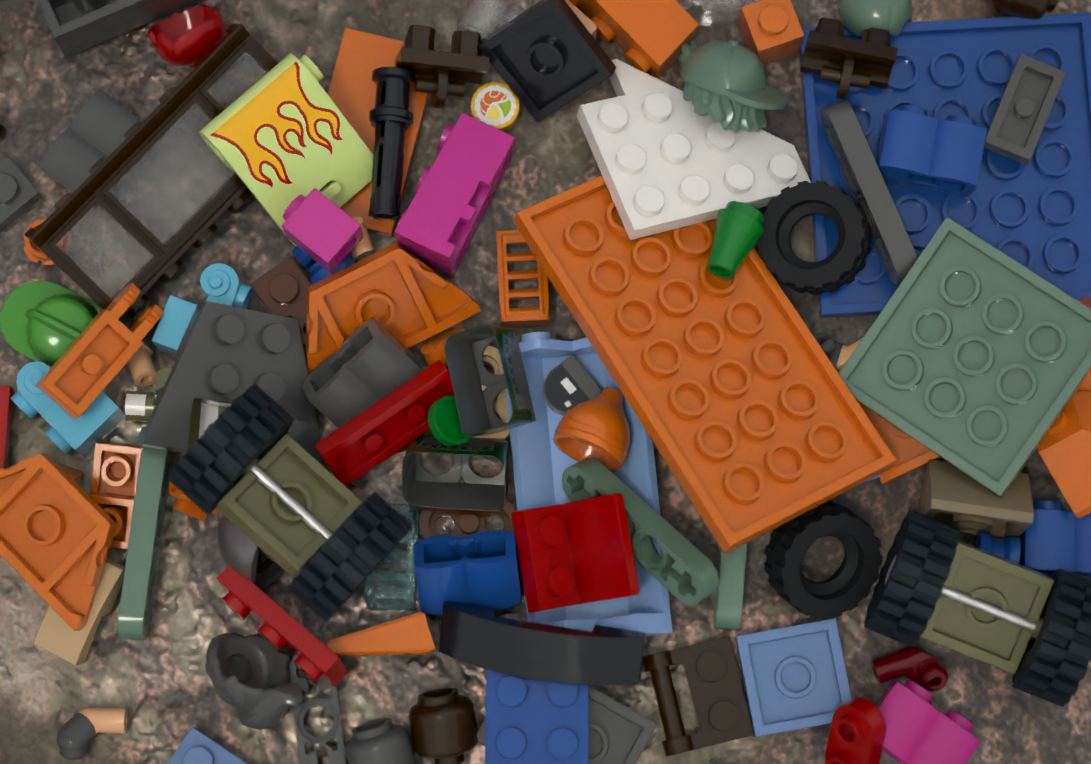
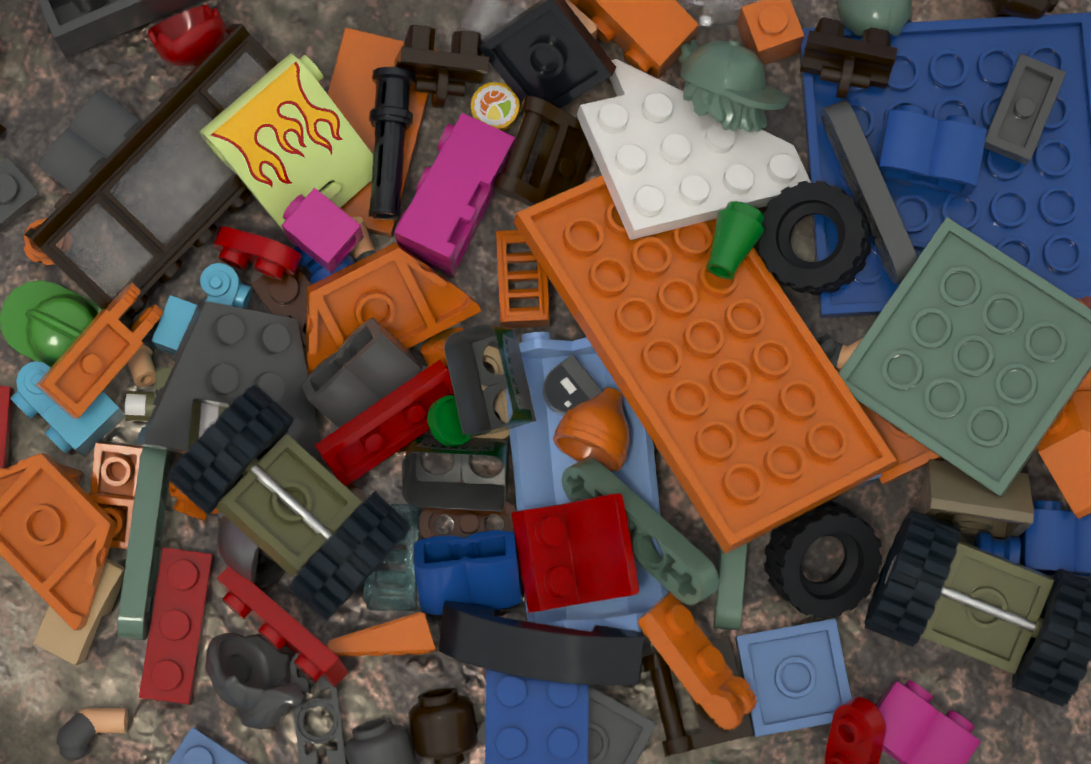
(176, 626): none -> red plate
(267, 255): none -> red plate
(560, 161): none -> dark brown plate
(697, 662): none -> orange hinge
(914, 664): dark red arm -> none

